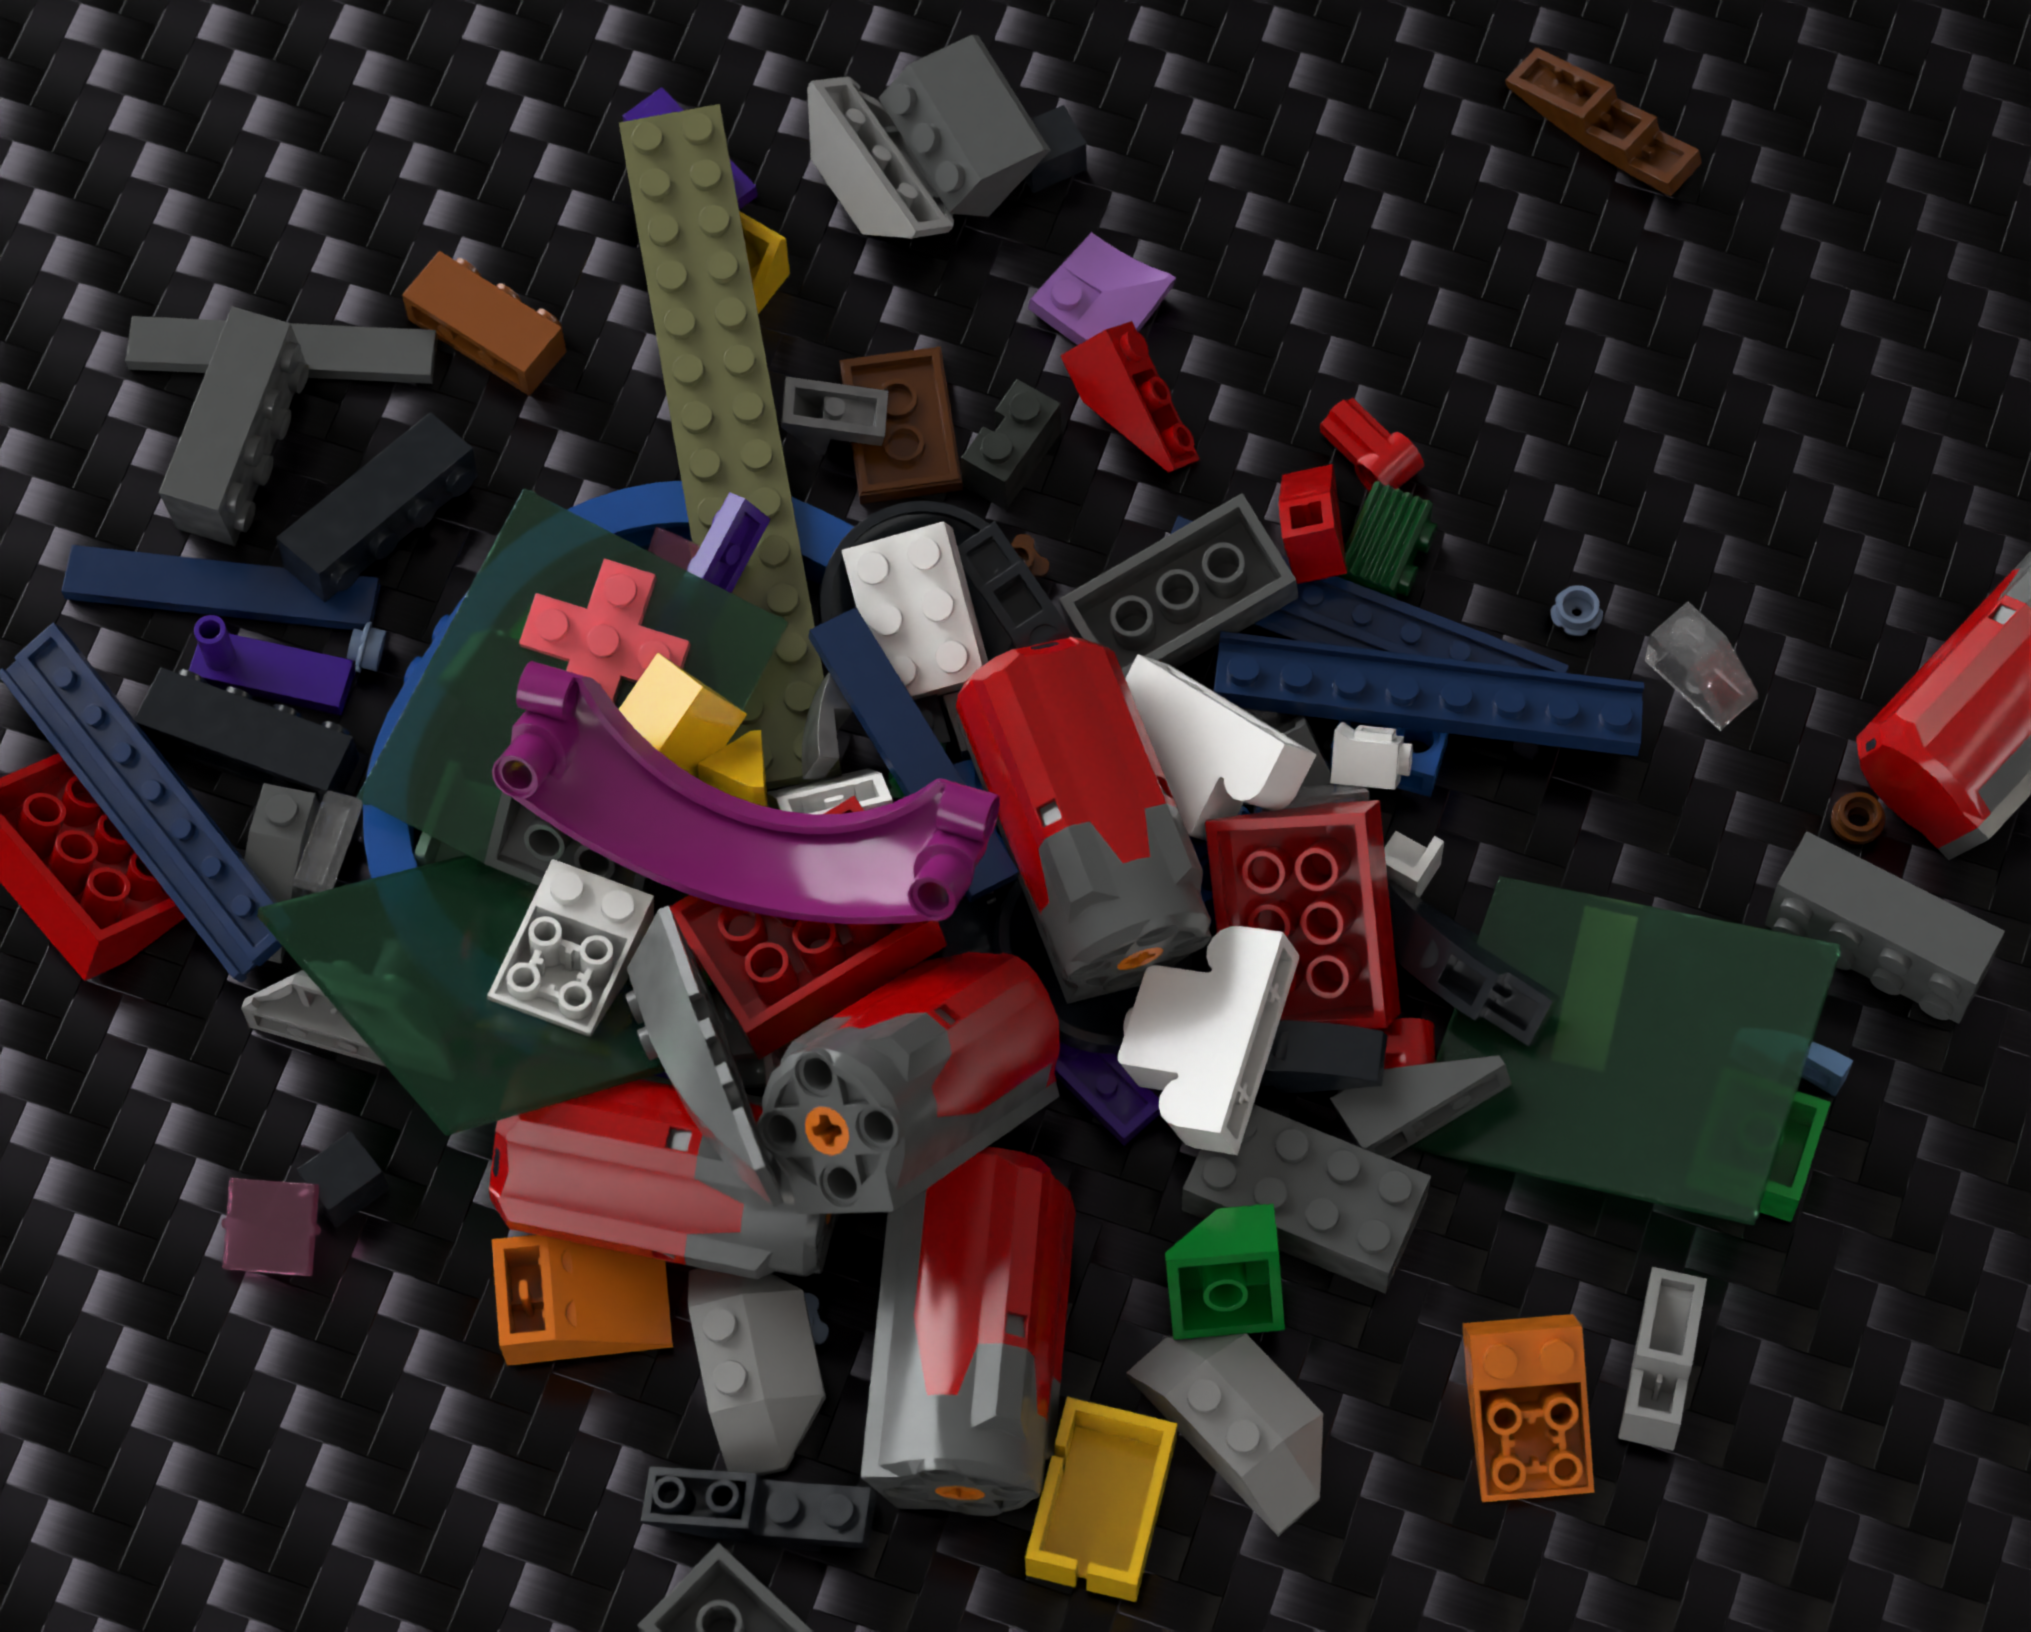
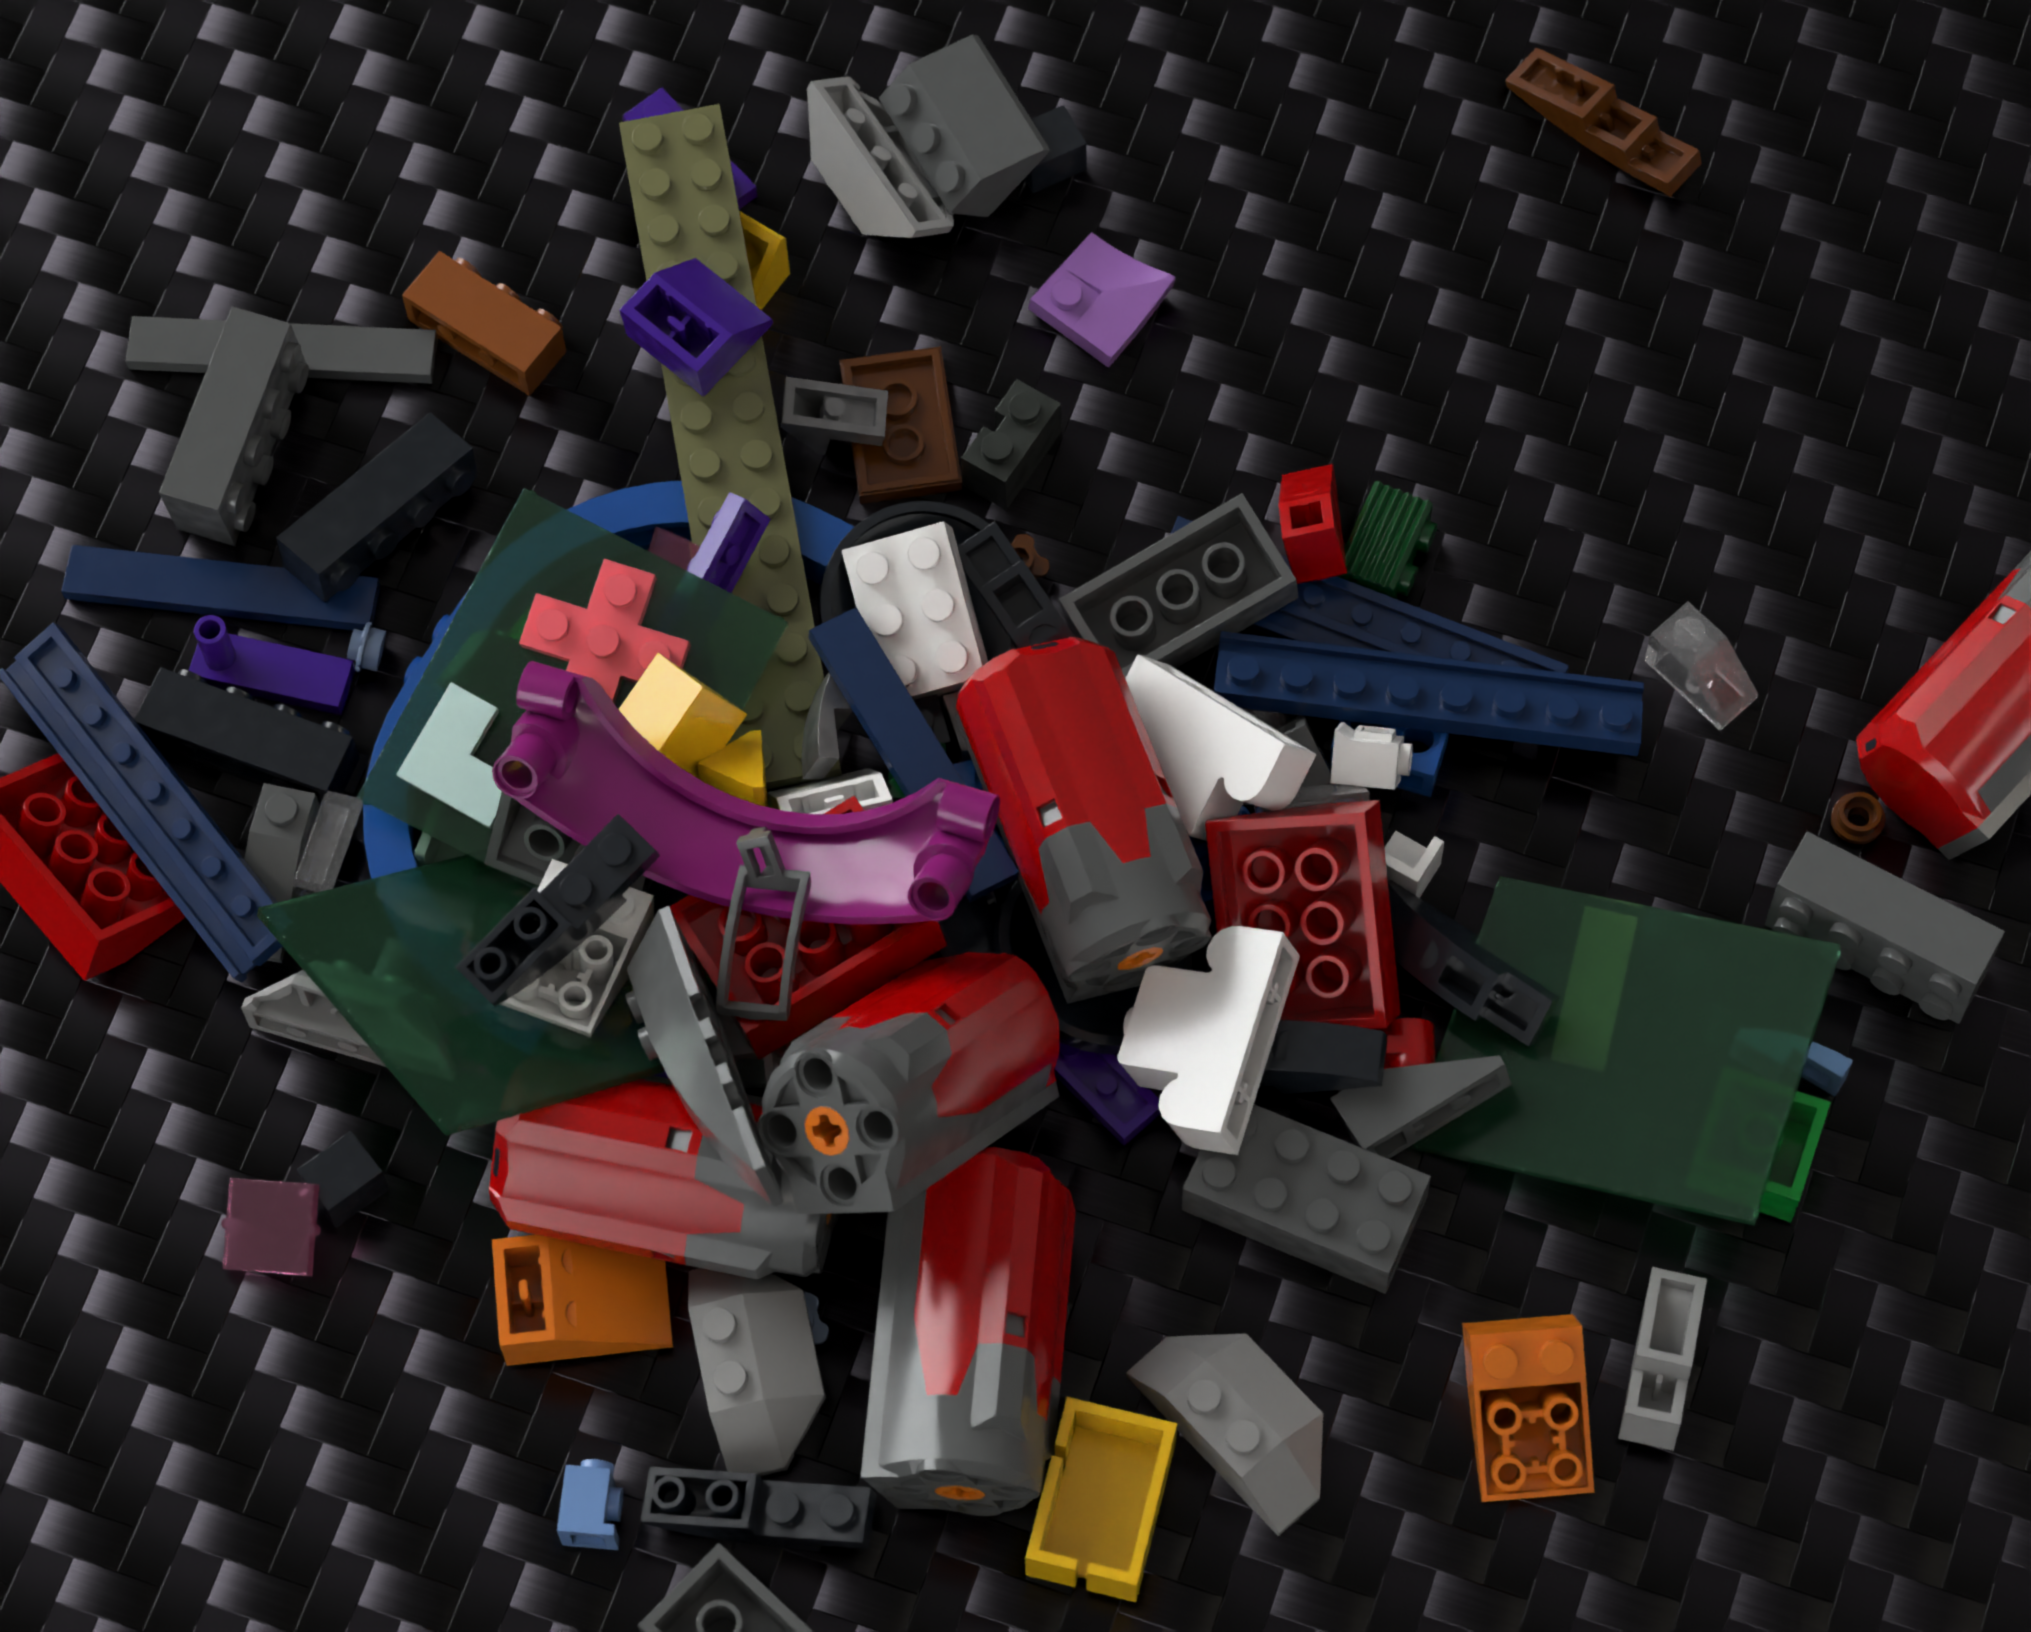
(444, 757): none -> light aqua tile
(561, 916): none -> black slope
(589, 1506): none -> medium blue brick
(693, 323): none -> dark purple slope
(771, 878): none -> dark grey sword
(1126, 391): red slope -> none
(1227, 1275): green slope -> none
(1370, 446): red piece -> none
(1577, 598): sand blue plate -> none

